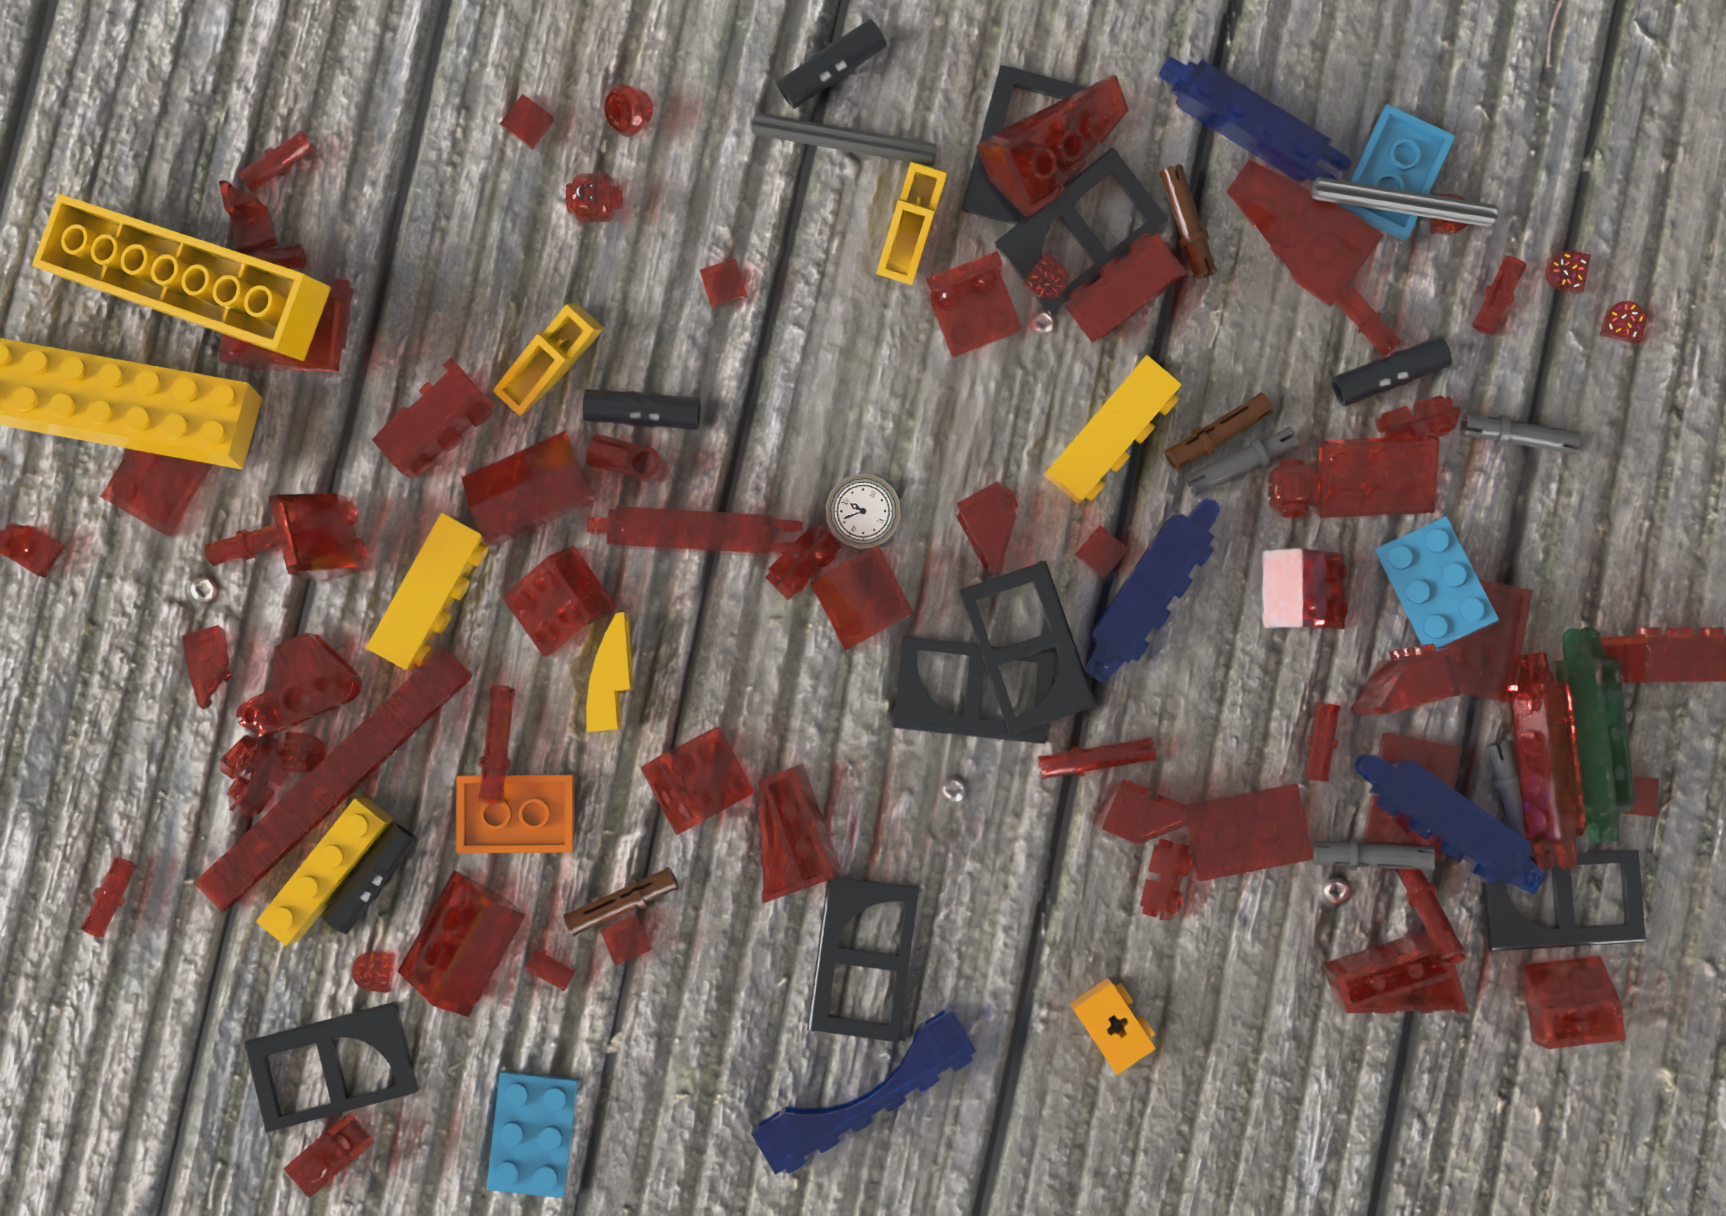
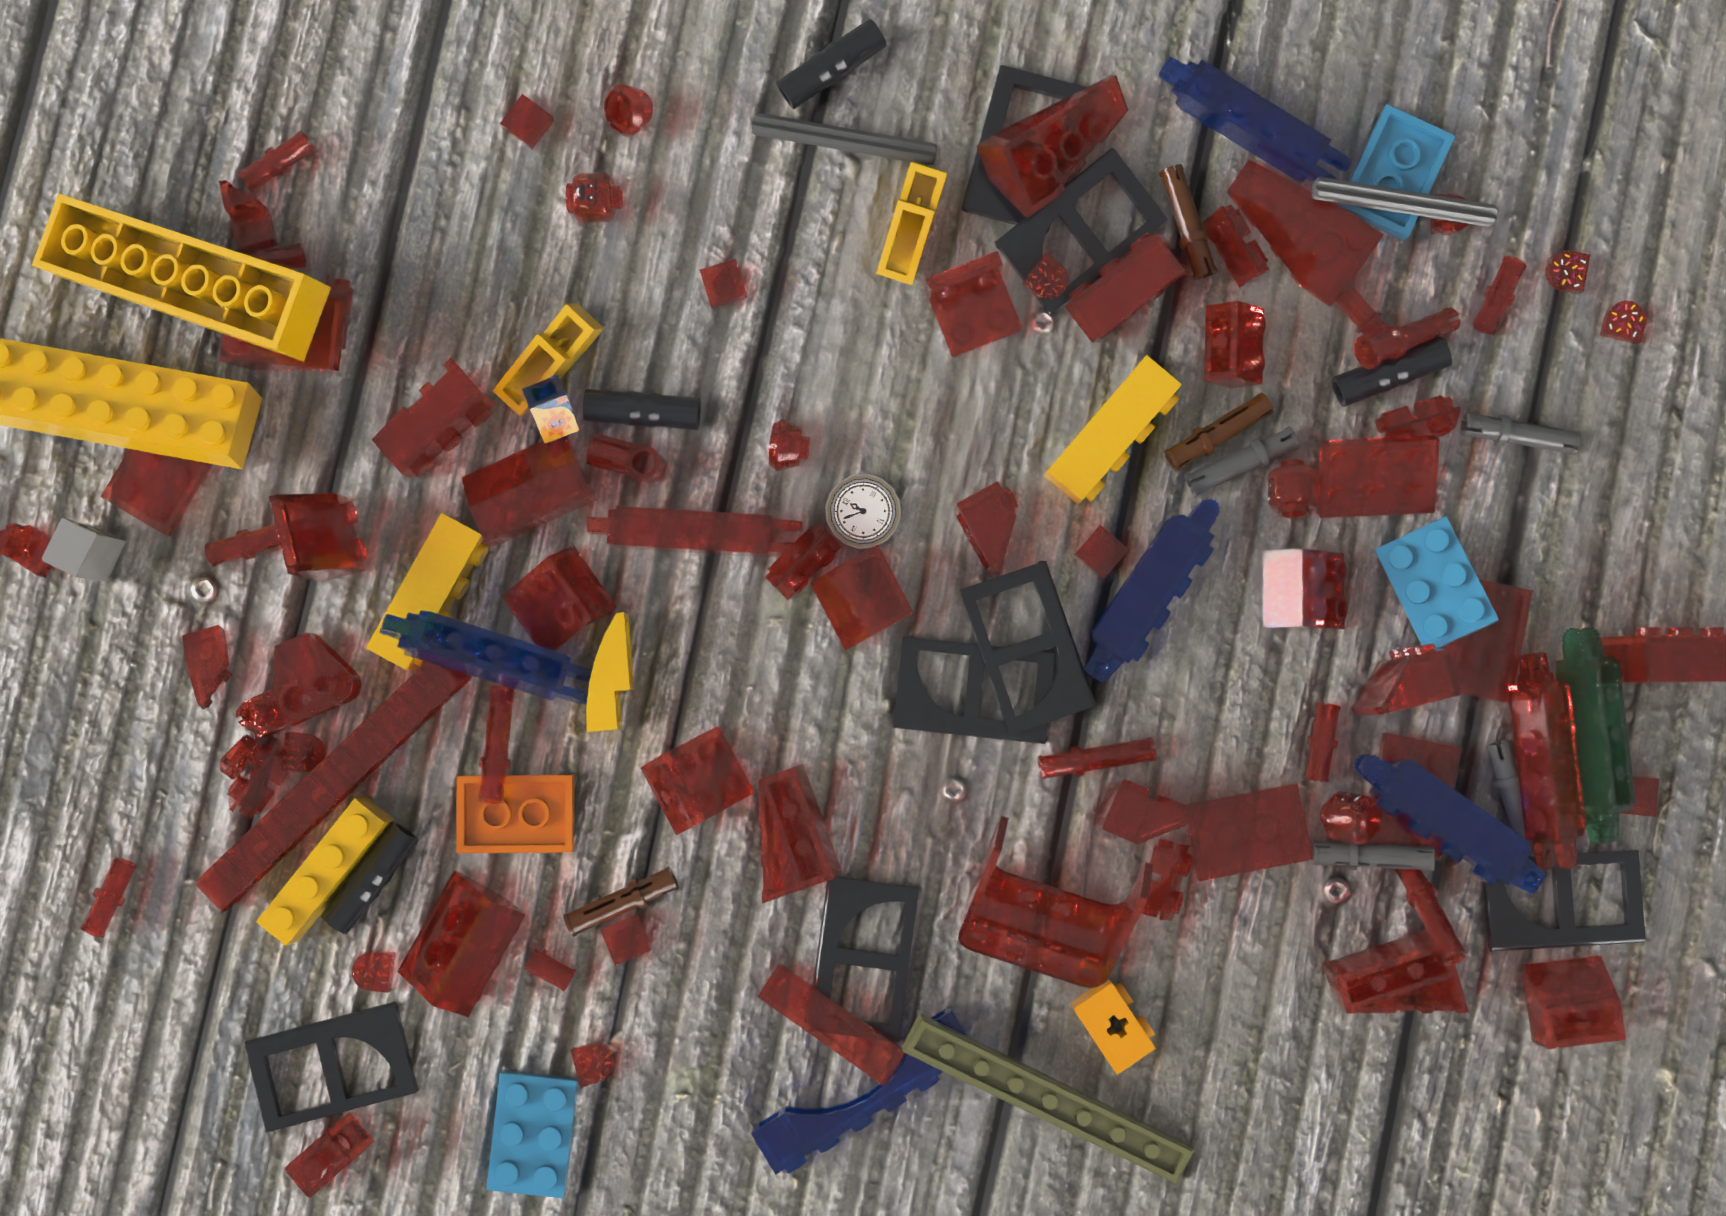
(83, 550): none -> light grey panel
(486, 655): none -> clear blue hinge
(551, 409): none -> brick
(592, 1062): none -> clear red tile
(787, 445): none -> clear red cone
(832, 1024): none -> clear red tile
(1045, 925): none -> clear red windscreen
(1047, 1098): none -> olive tile
(1227, 232): none -> clear red hinge
(1234, 344): none -> clear red brick
(1351, 818): none -> clear red head
(1394, 340): none -> clear red pin

